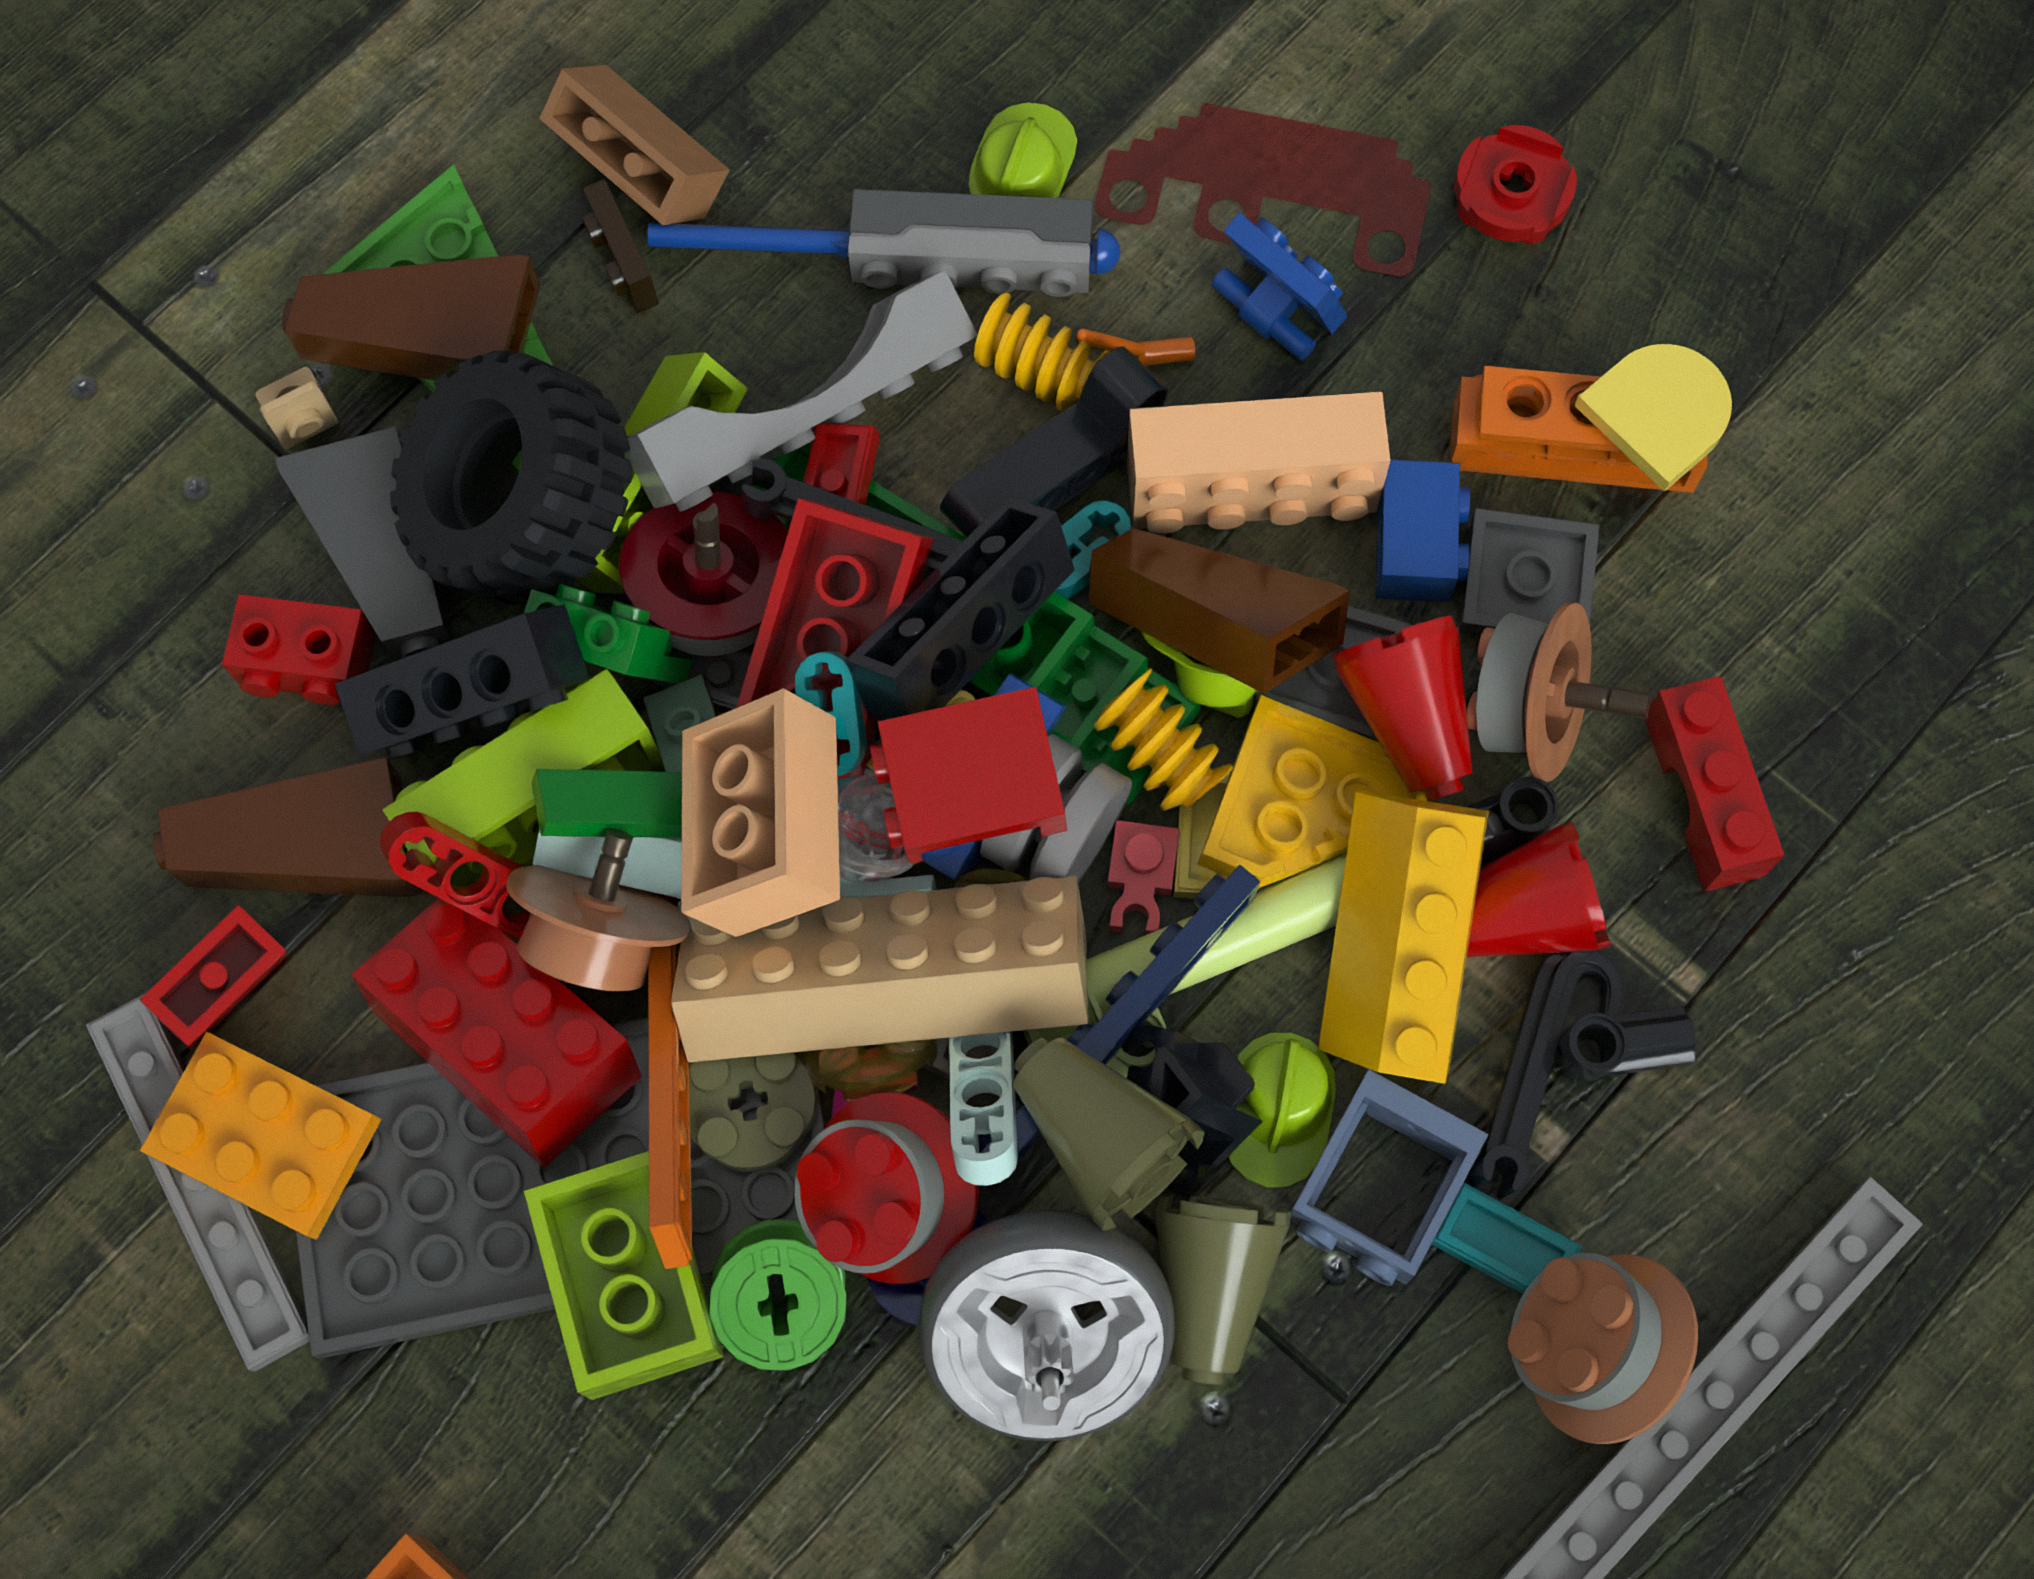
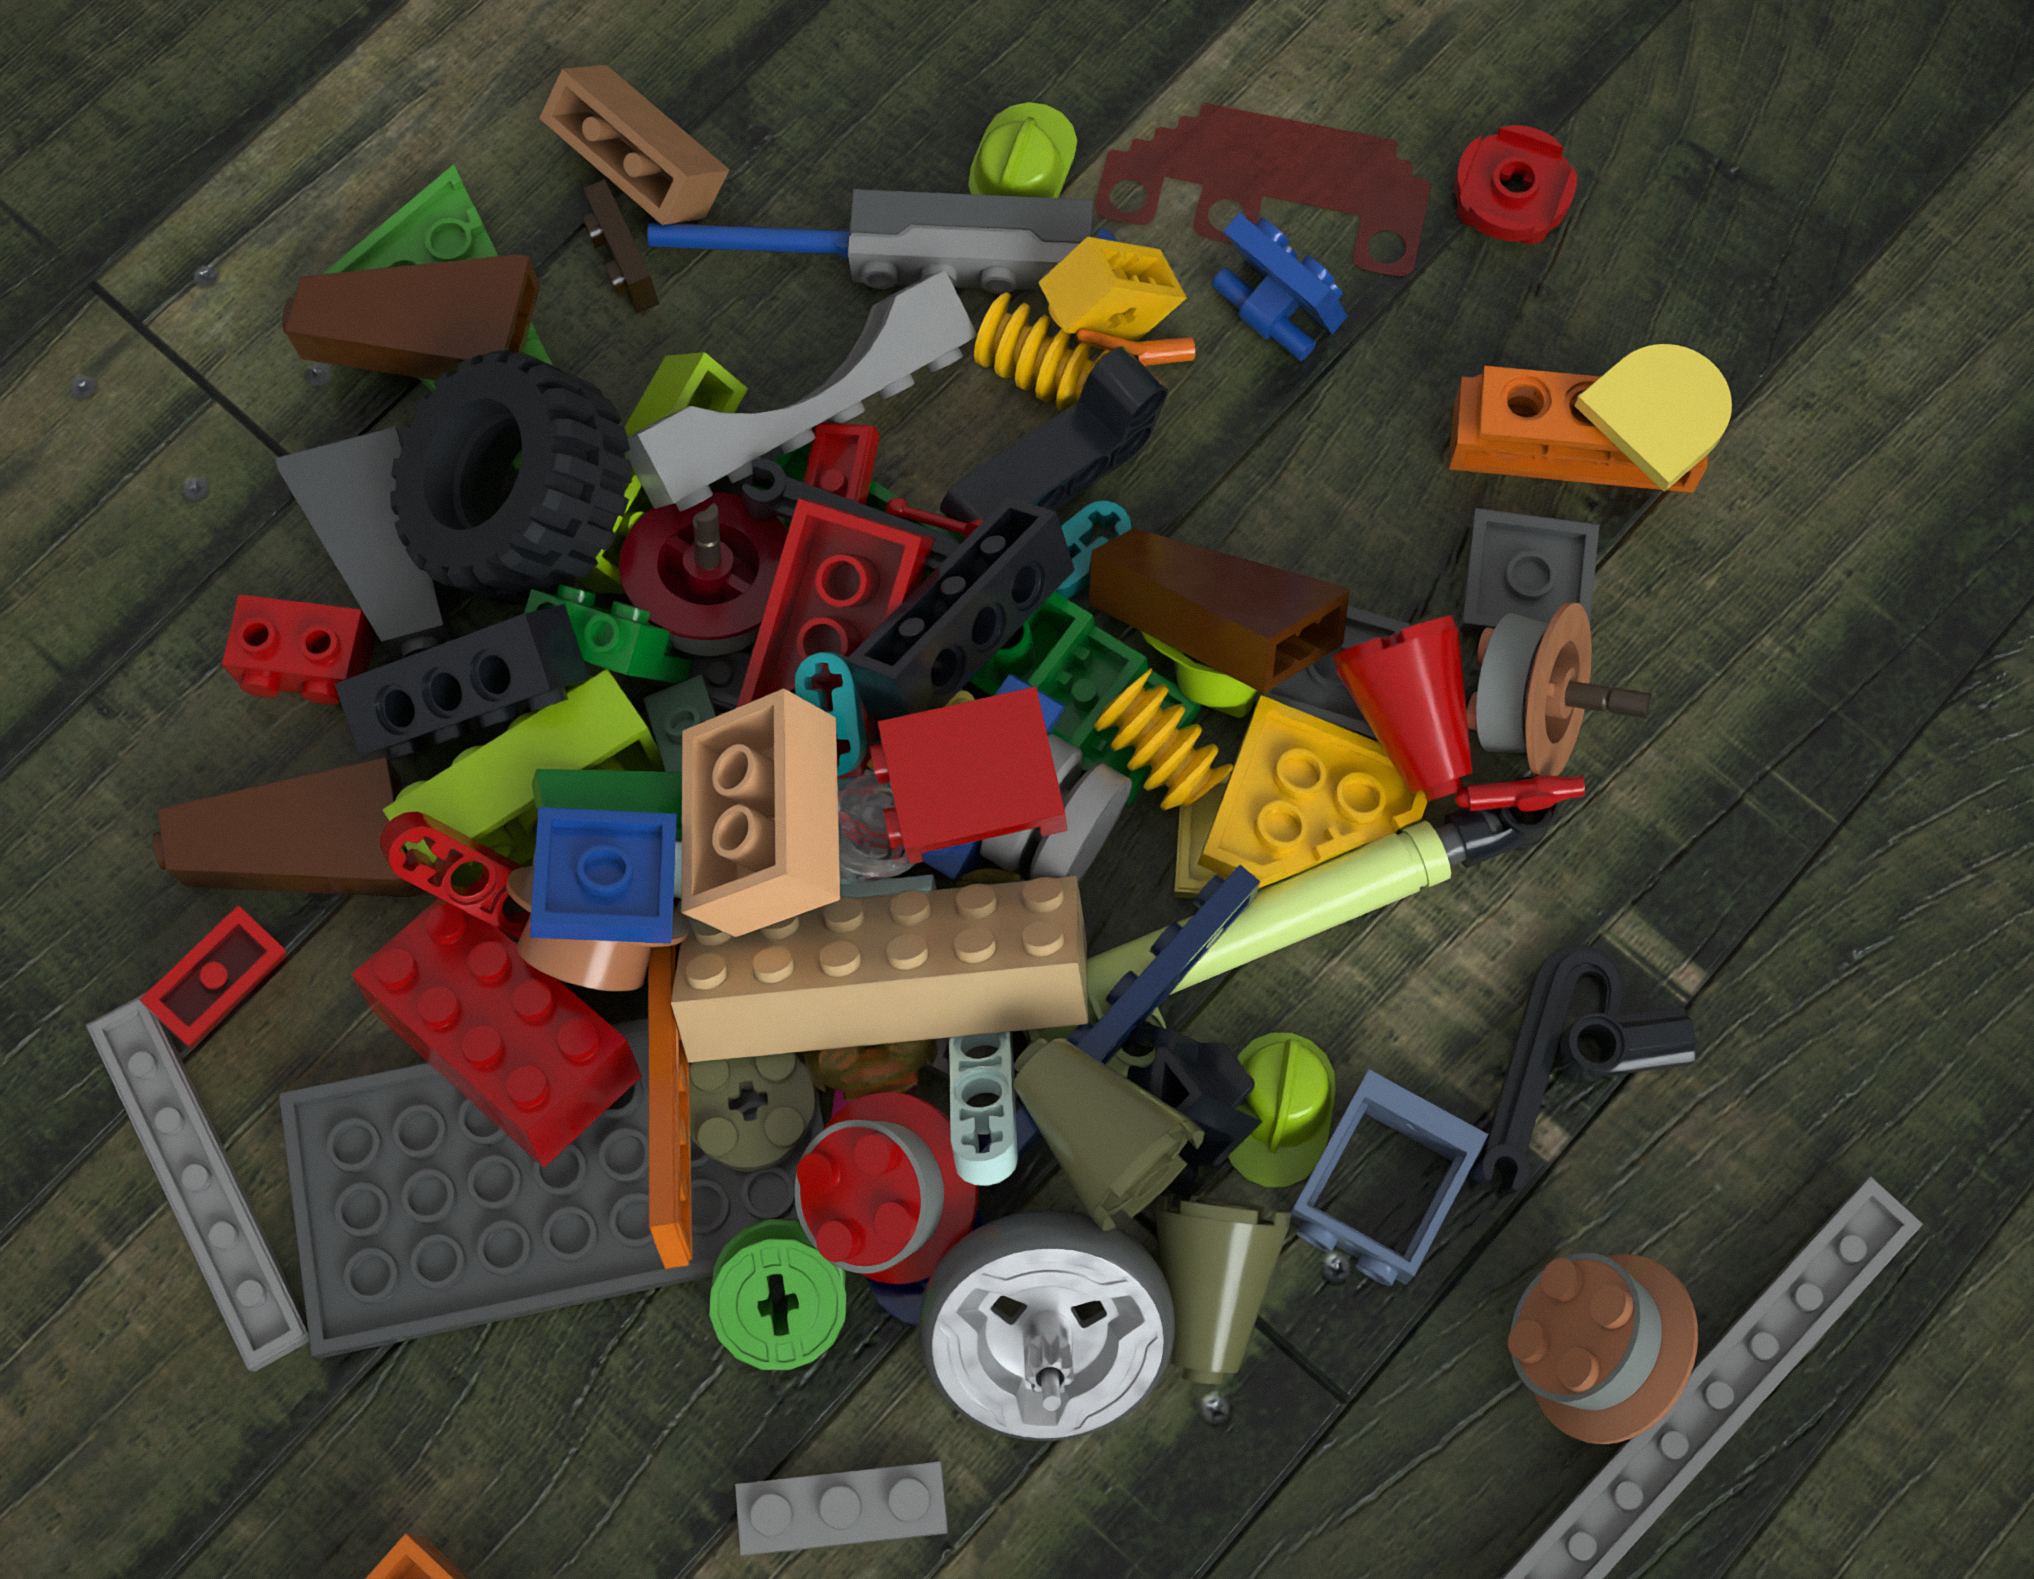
(261, 1135): light orange plate -> none
(298, 413): tan bracket -> none
(603, 875): none -> blue plate
(612, 1296): lime brick -> none
(841, 1508): none -> light grey plate
(900, 508): none -> red hinge
(1111, 289): none -> yellow brick
(1142, 867): coral plate -> none
(1257, 461): light nougat brick -> none
(1402, 935): yellow slope -> none
(1420, 532): blue brick -> none
(1499, 1239): teal tile -> none
(1526, 794): none -> red piece
(1538, 900): red cone -> none
(1729, 818): red arch -> none

